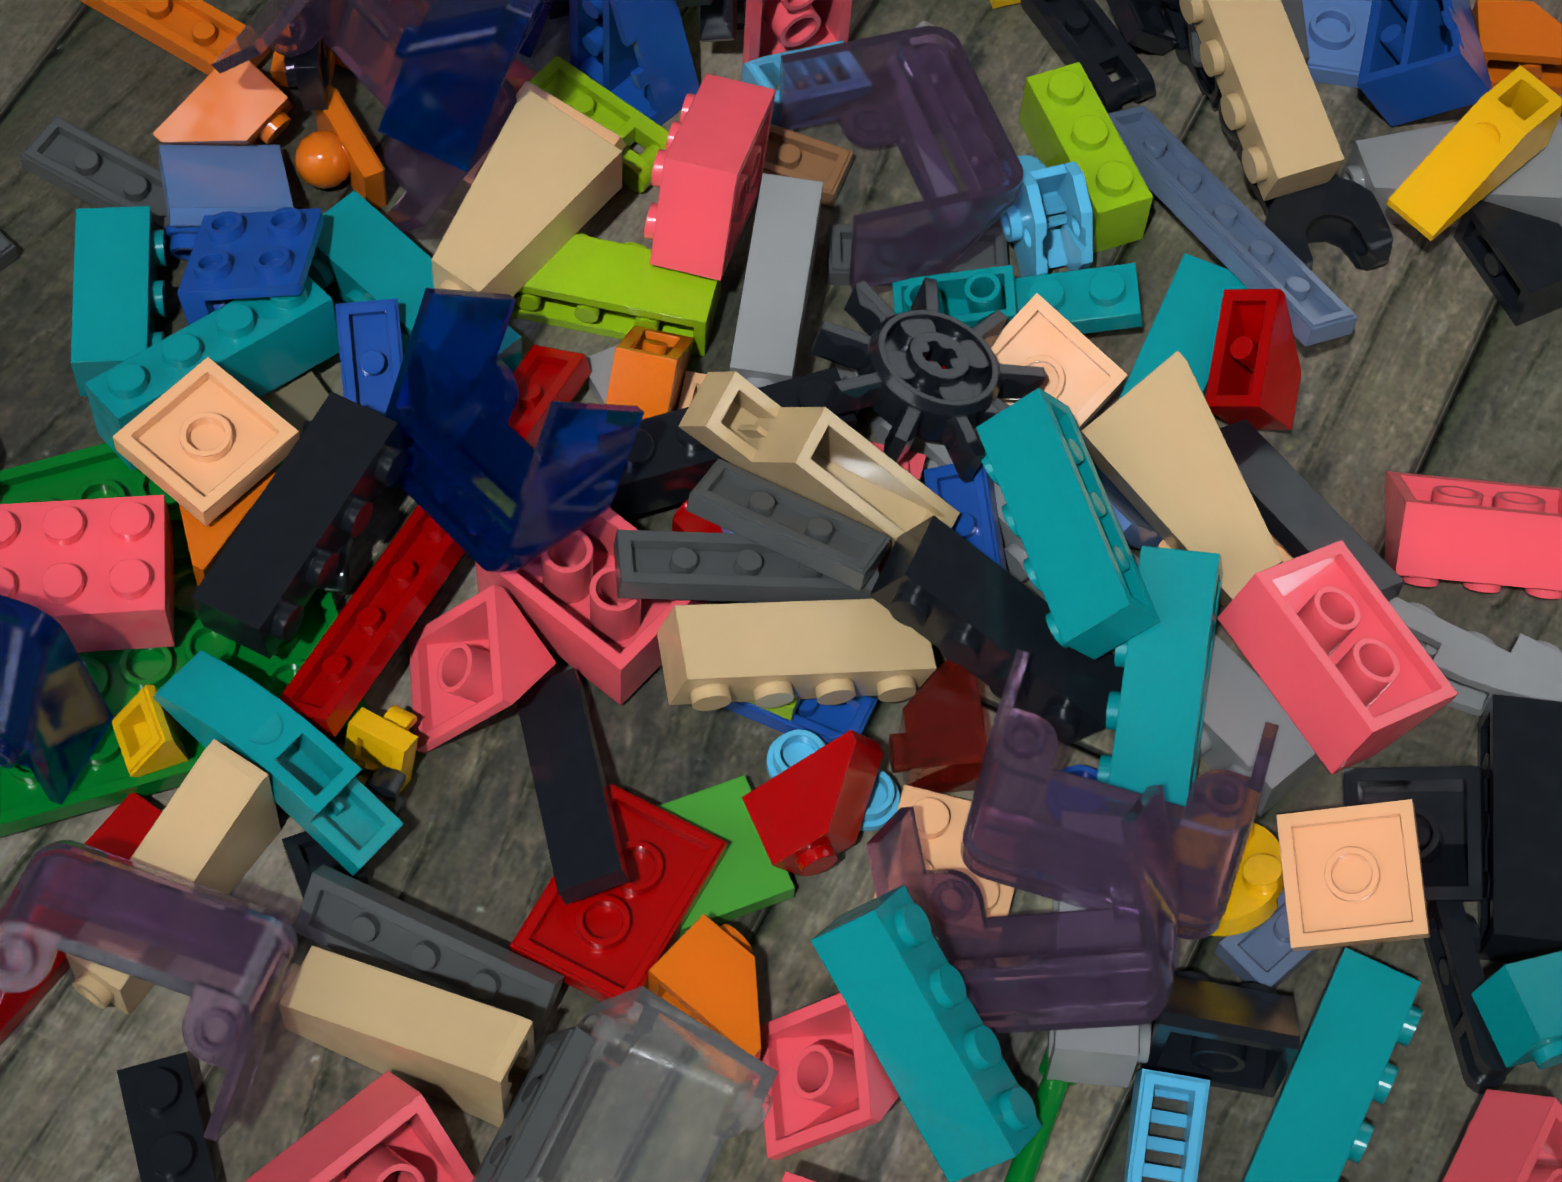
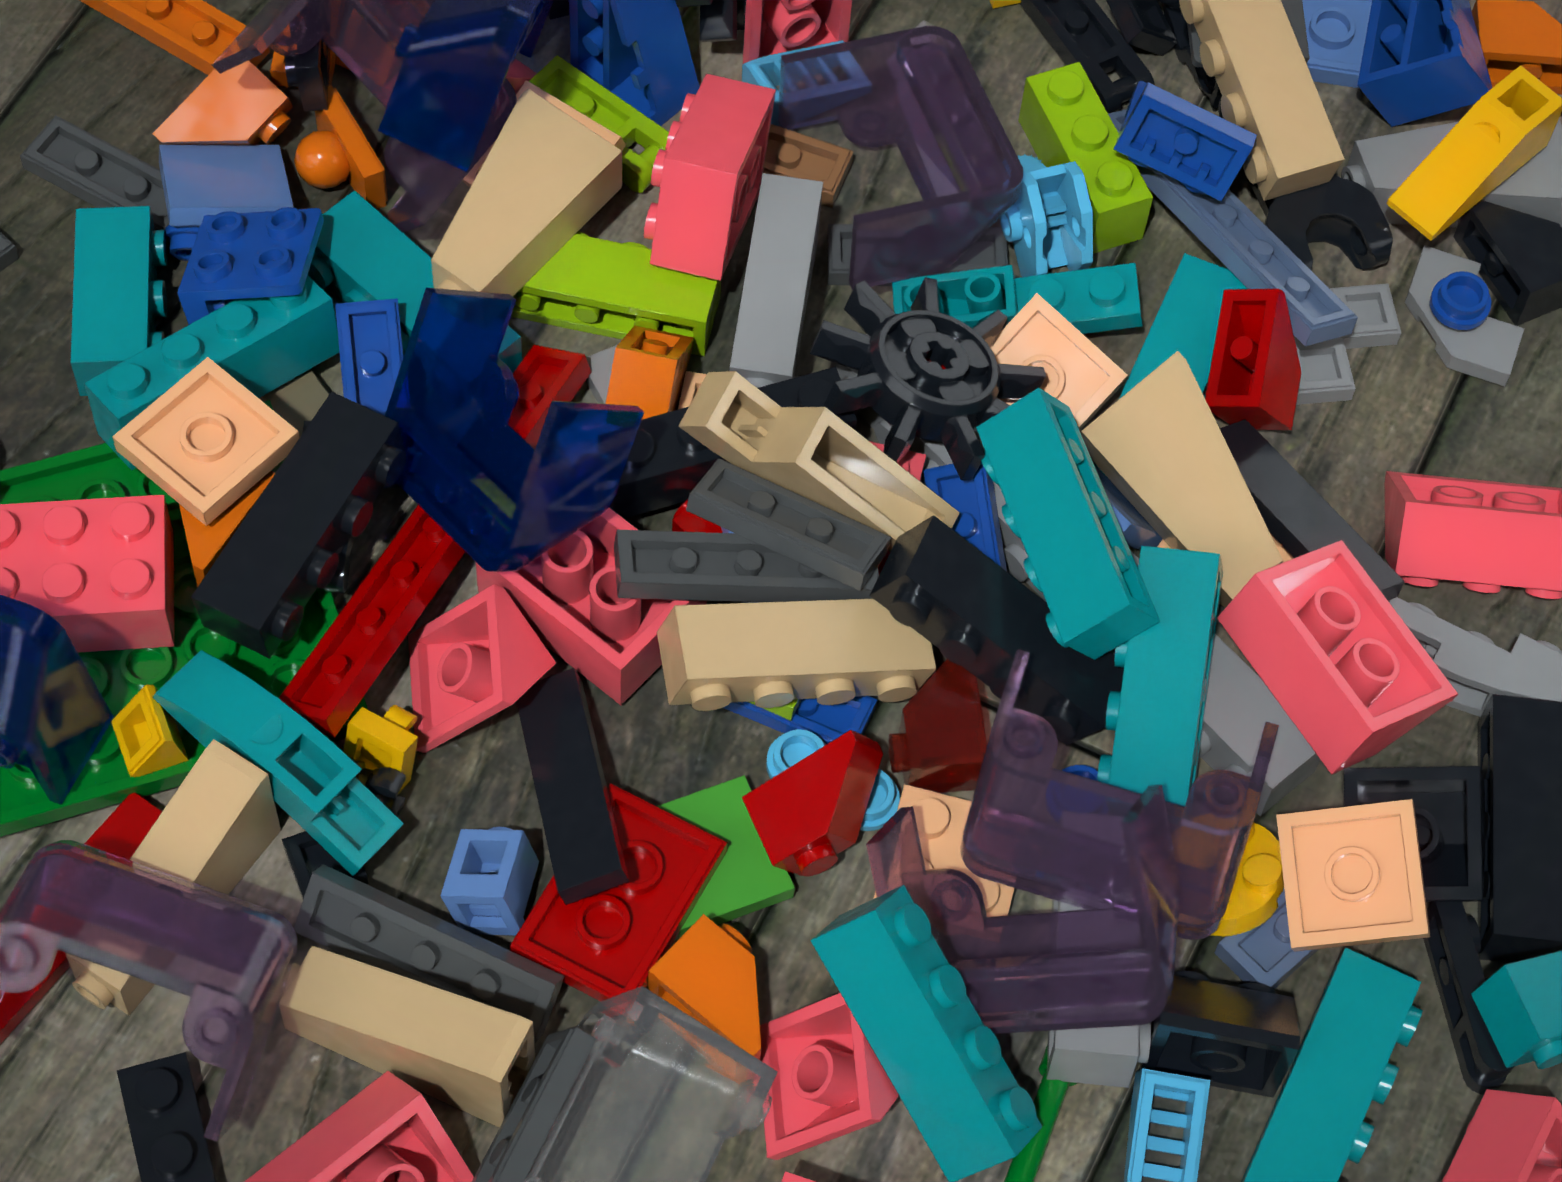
(490, 880): none -> medium blue brick
(1183, 141): none -> blue bracket
(1326, 366): none -> light grey tile
(1461, 301): none -> blue plate
(1479, 352): none -> light grey tile

